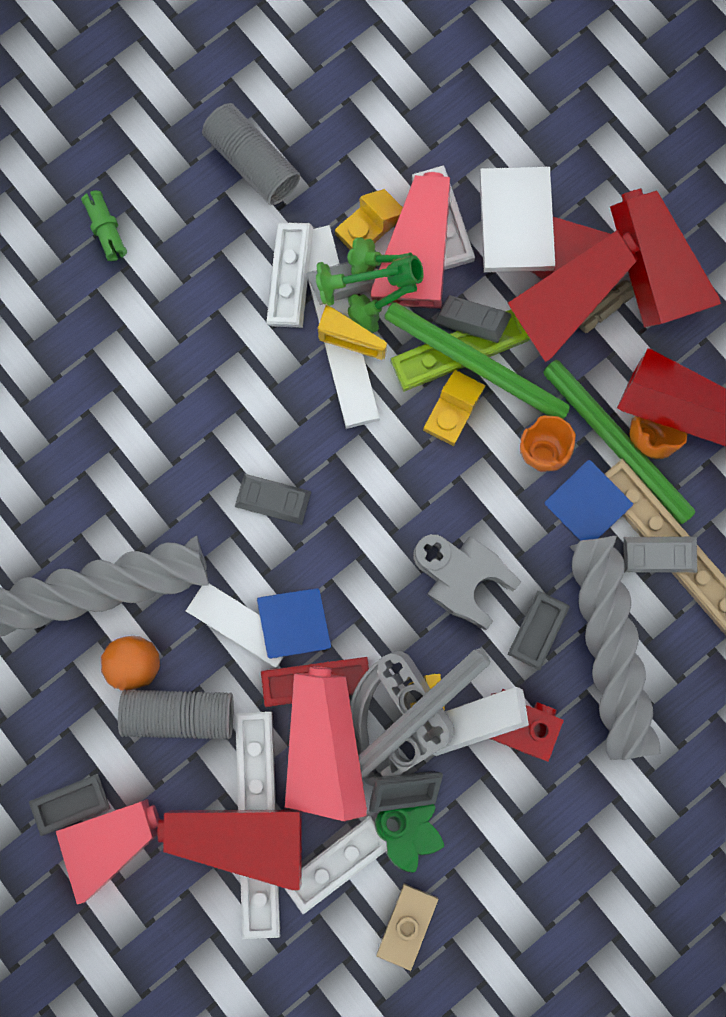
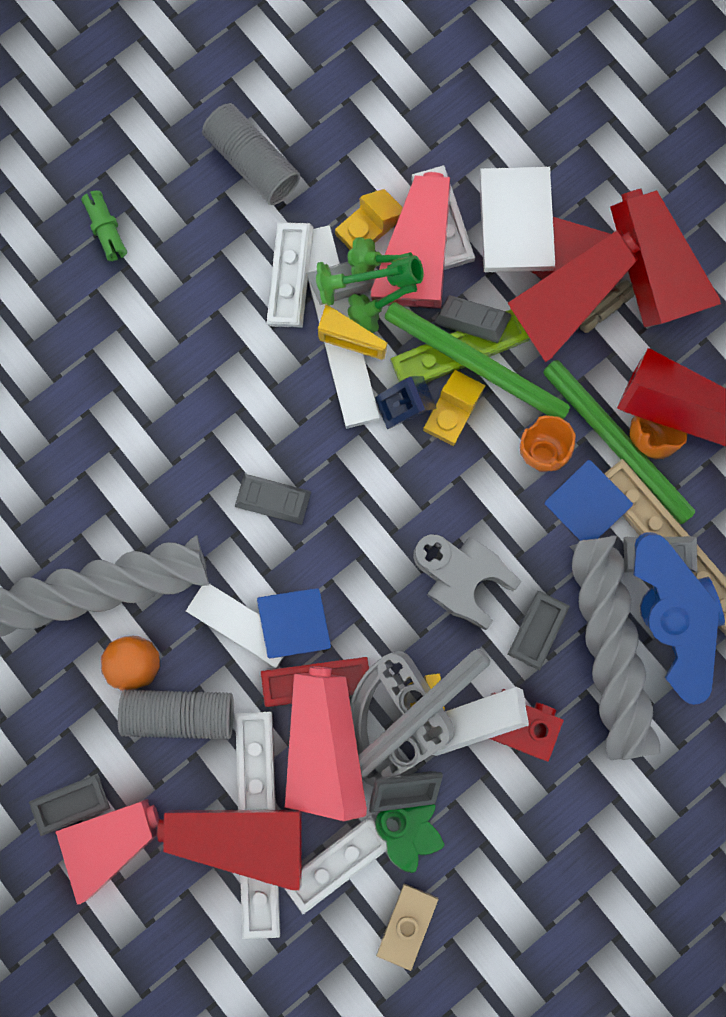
(405, 401): none -> dark blue slope
(679, 614): none -> blue piece

